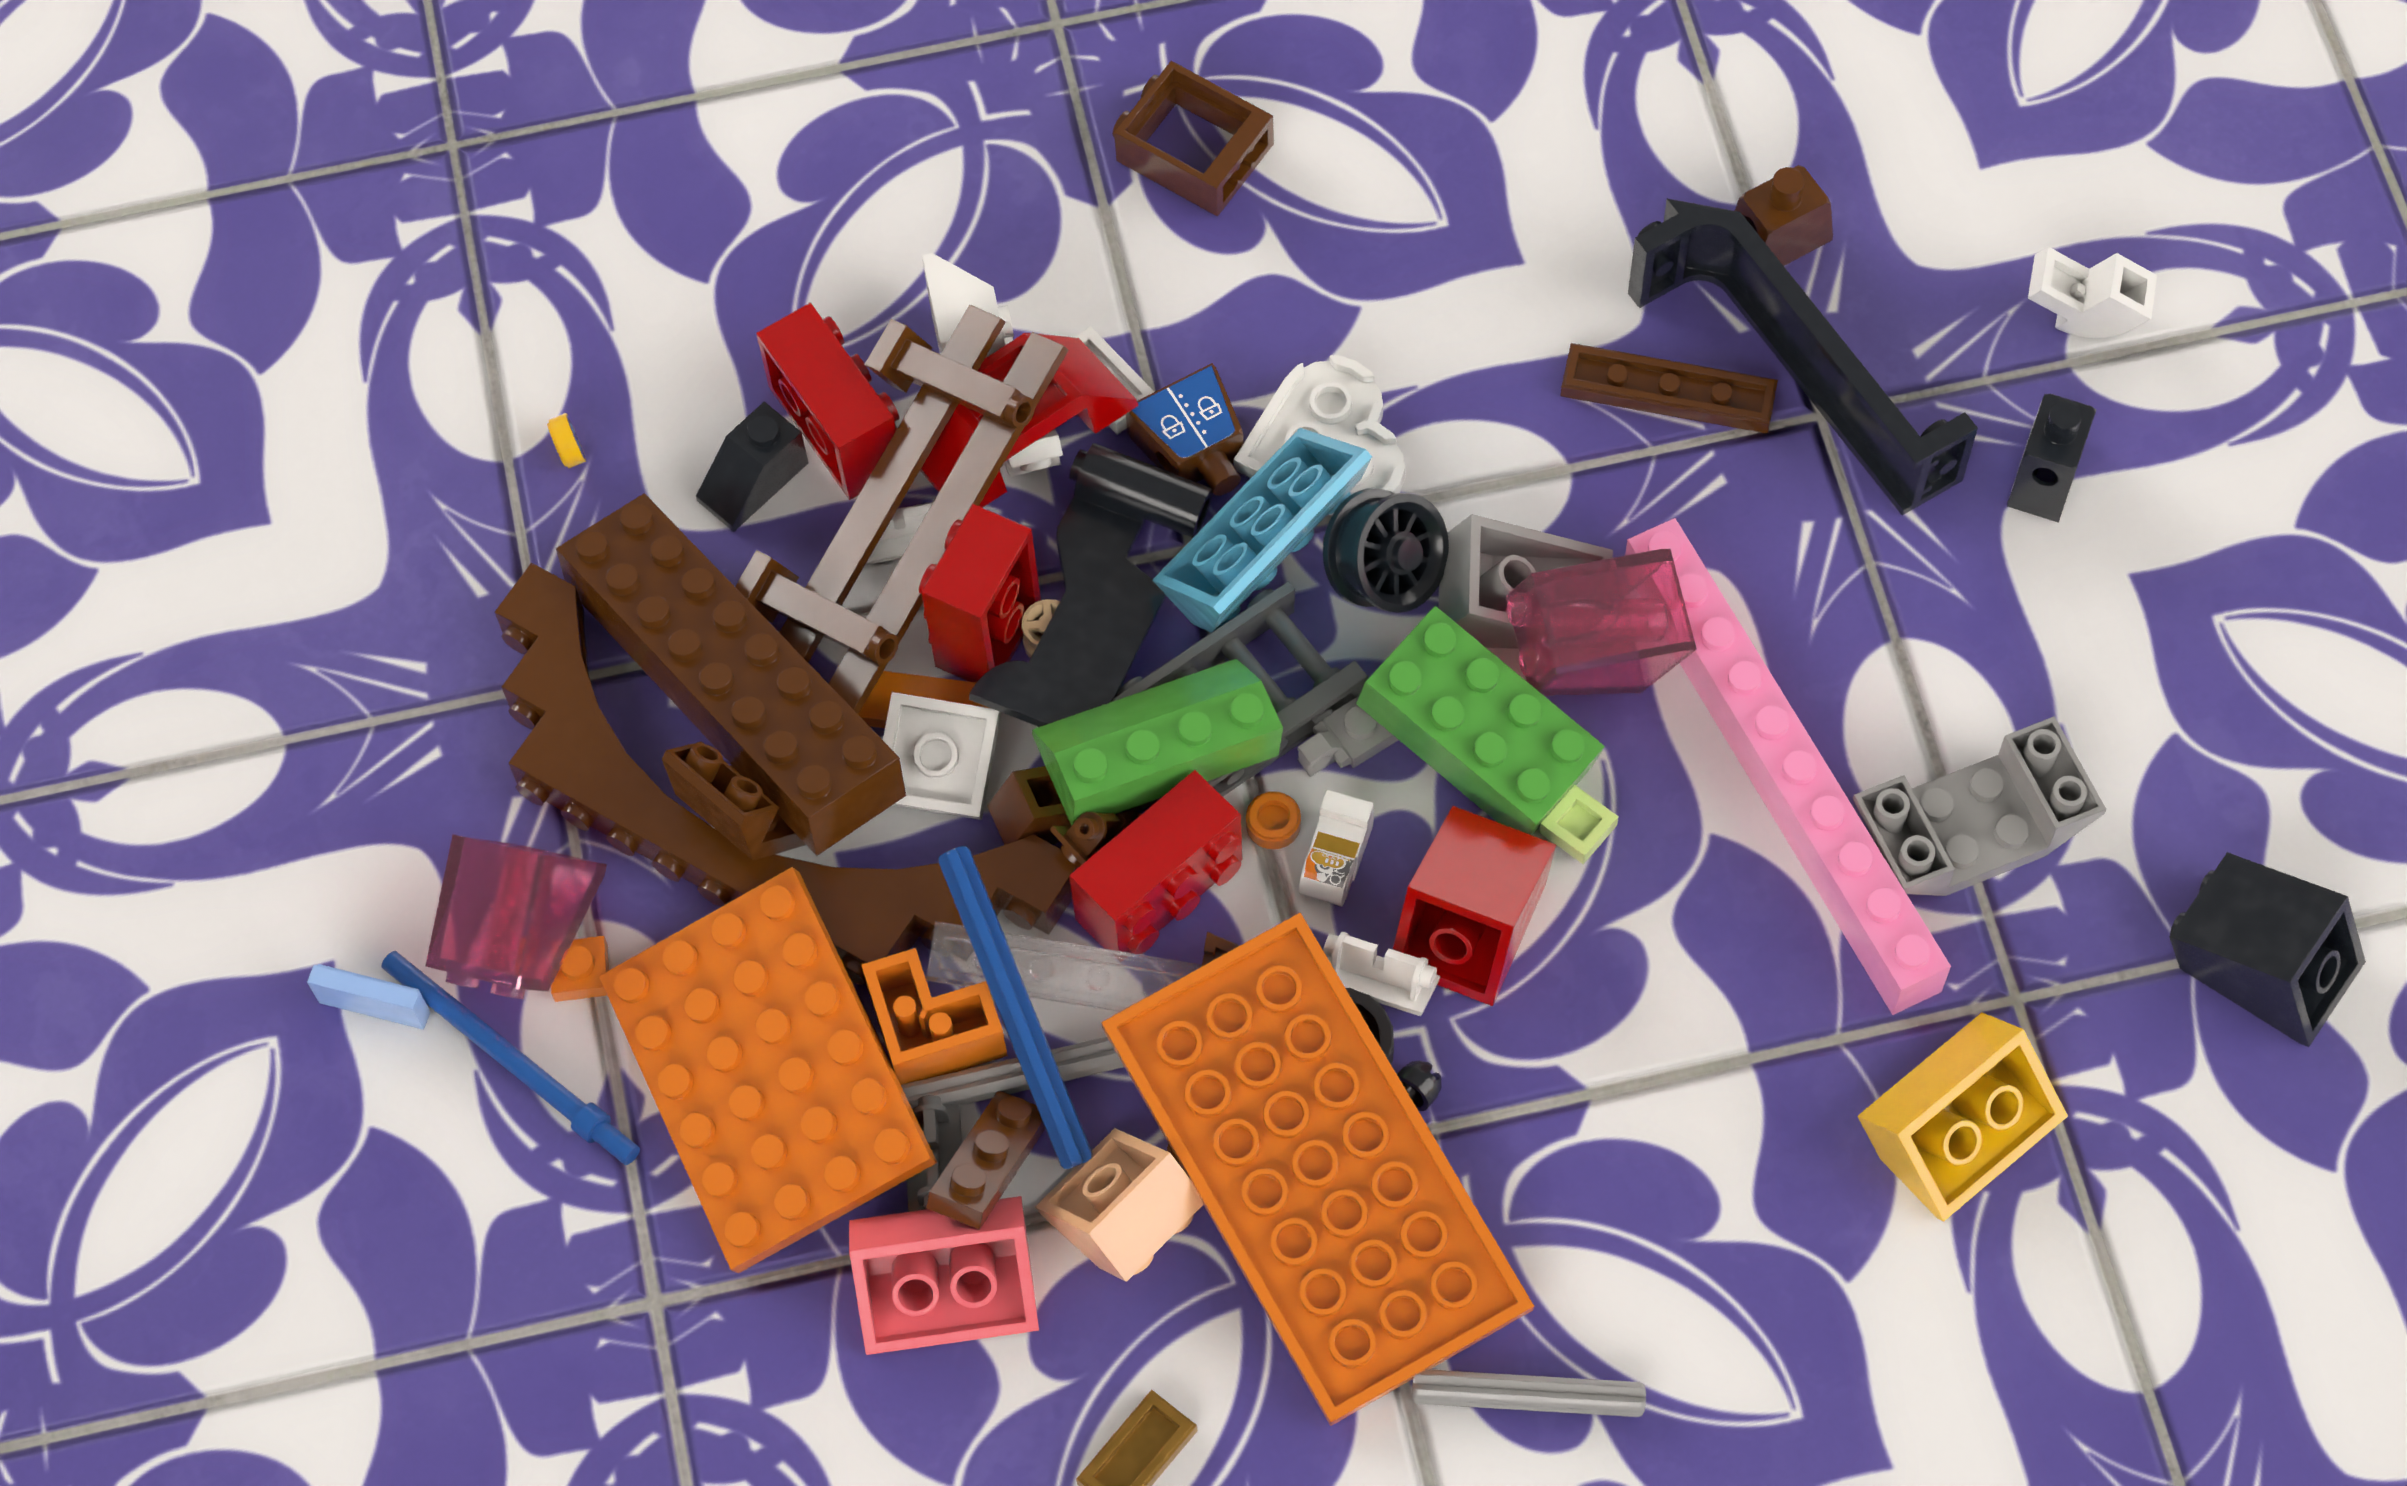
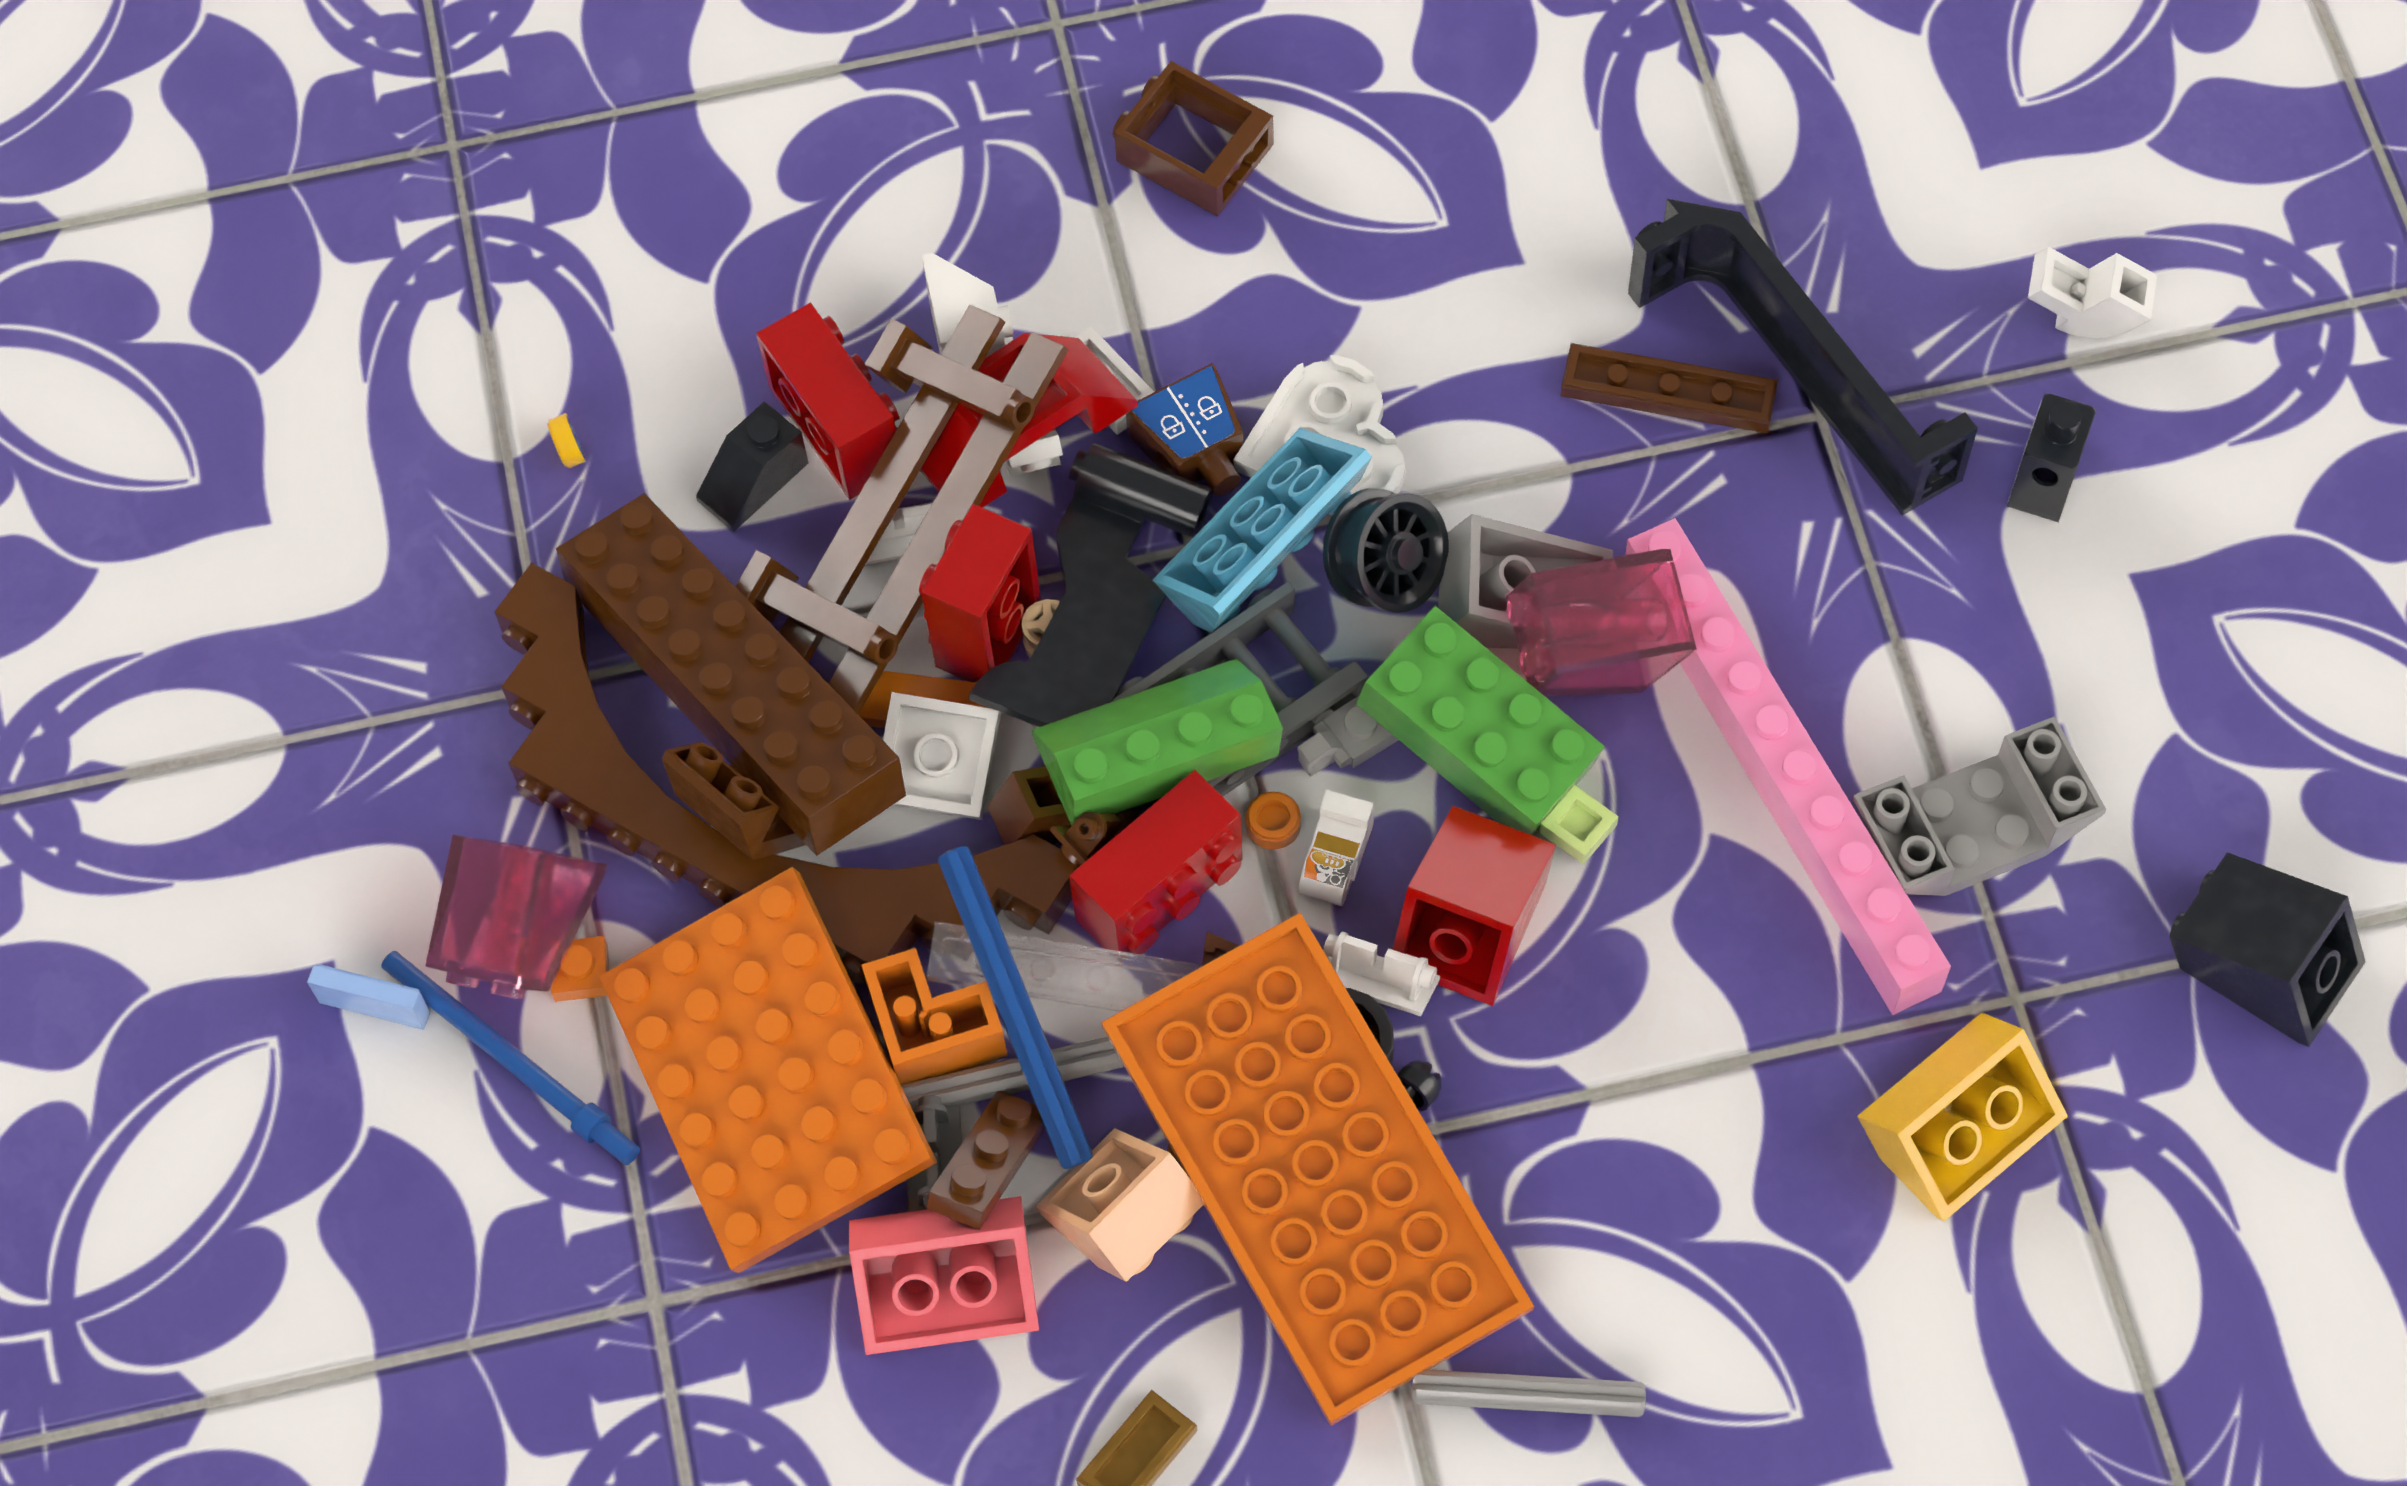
(1789, 213): reddish brown torso -> none

